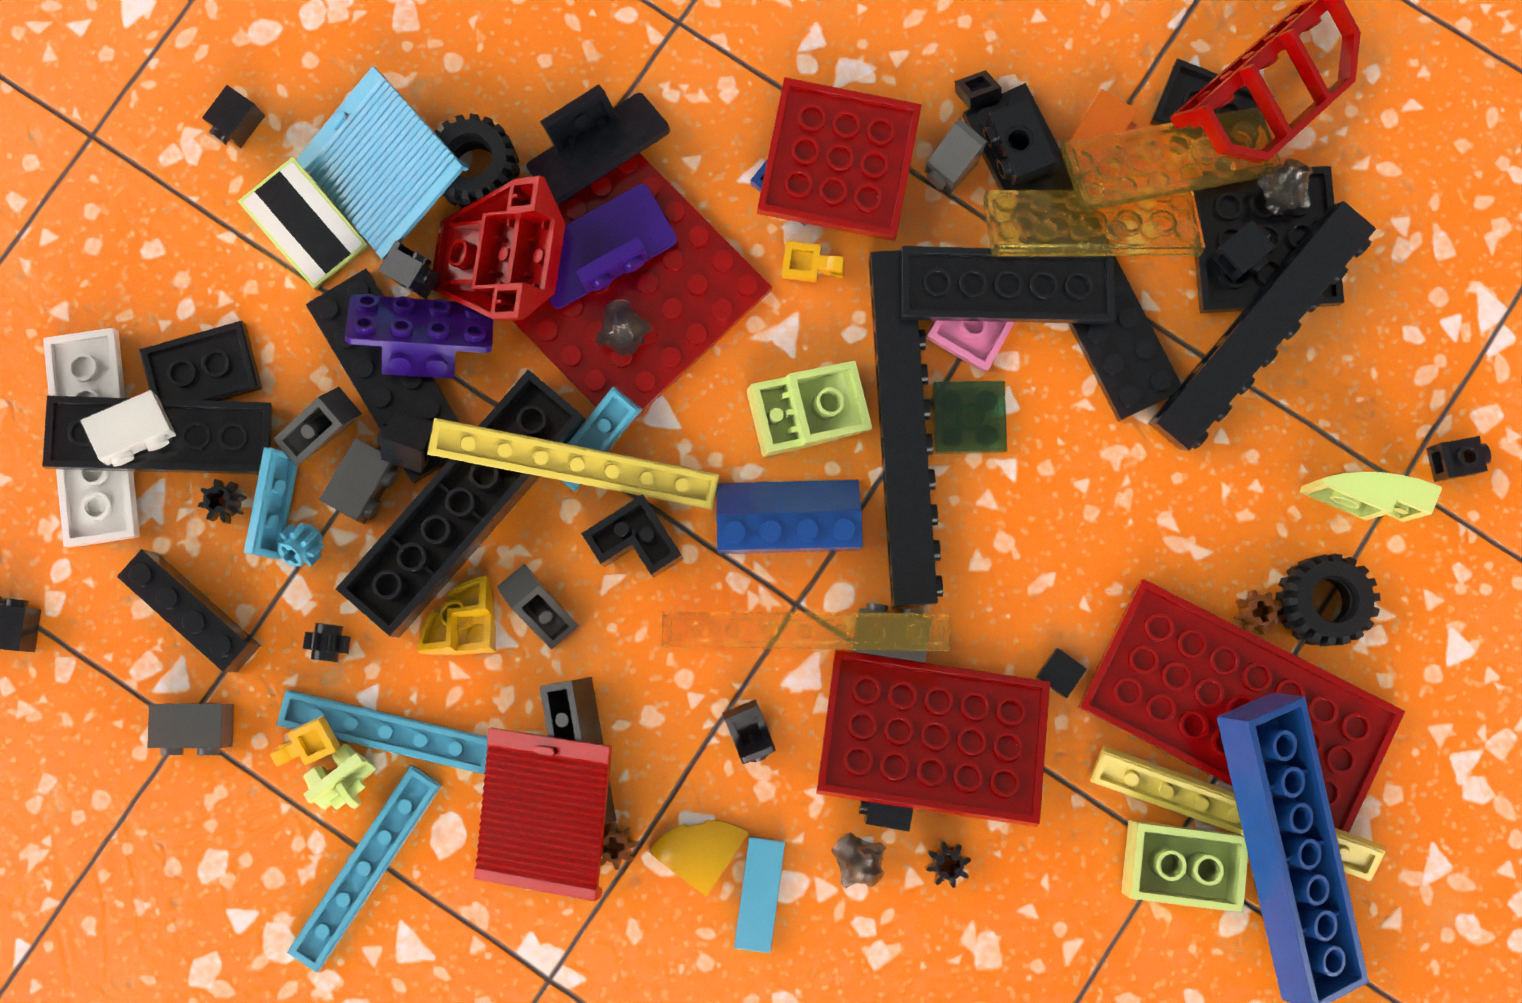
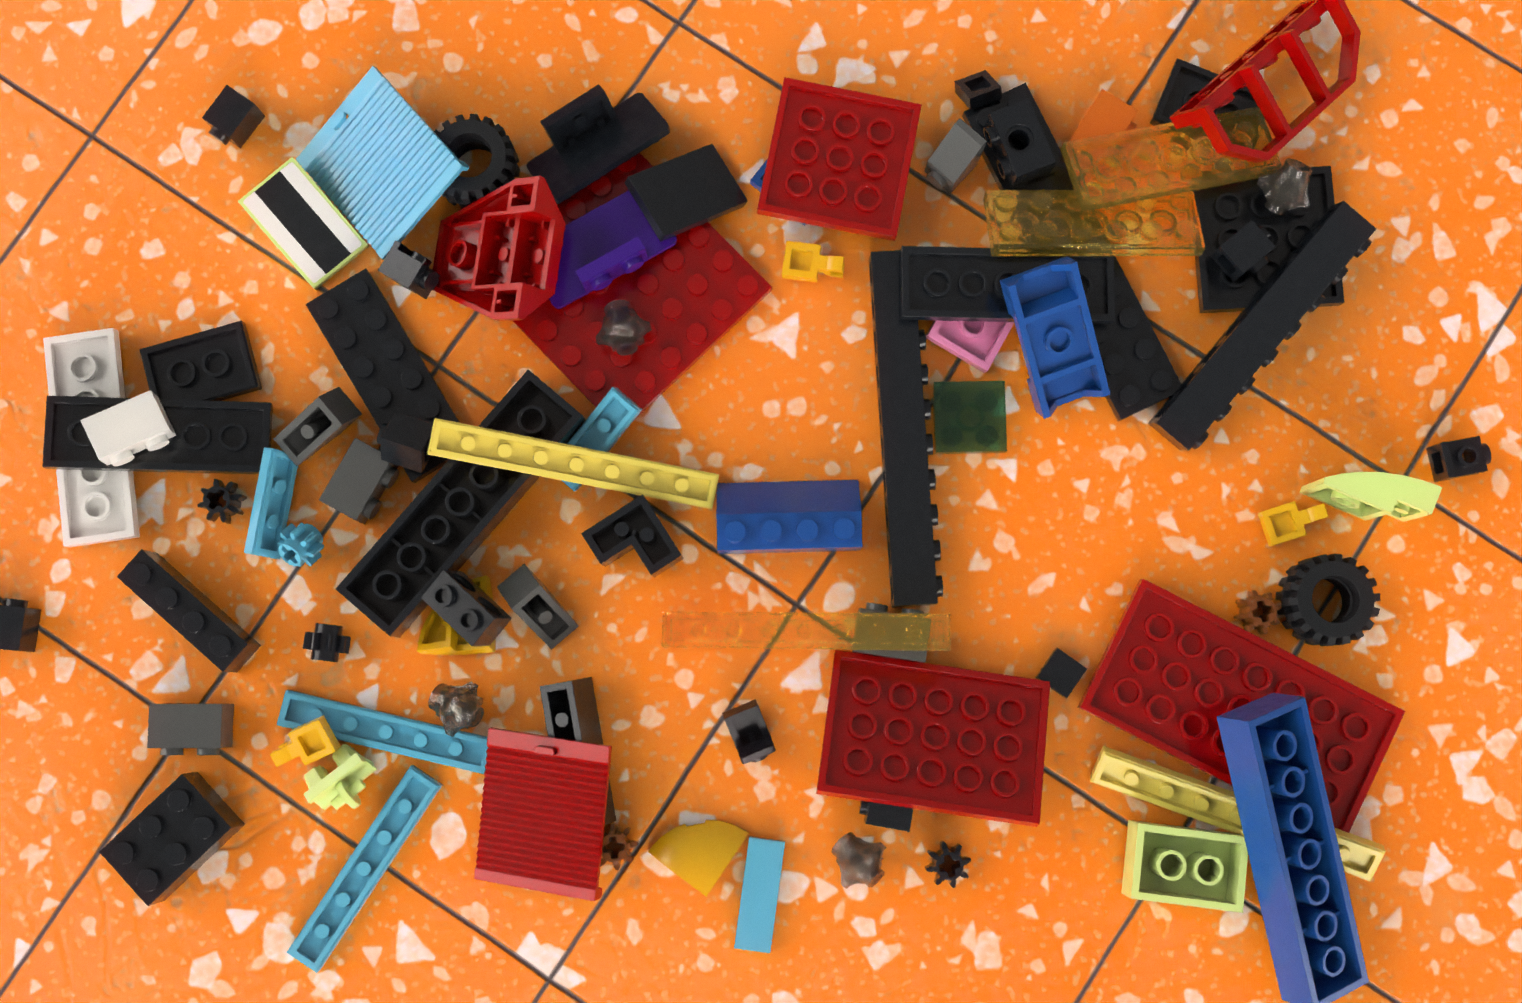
(172, 838): none -> black brick
(417, 334): dark purple bracket -> none
(457, 706): none -> clear smoke rock
(466, 608): none -> black brick
(685, 192): none -> black tile
(808, 408): yellowish green slope -> none
(1055, 334): none -> blue piece
(1287, 523): none -> yellow plate

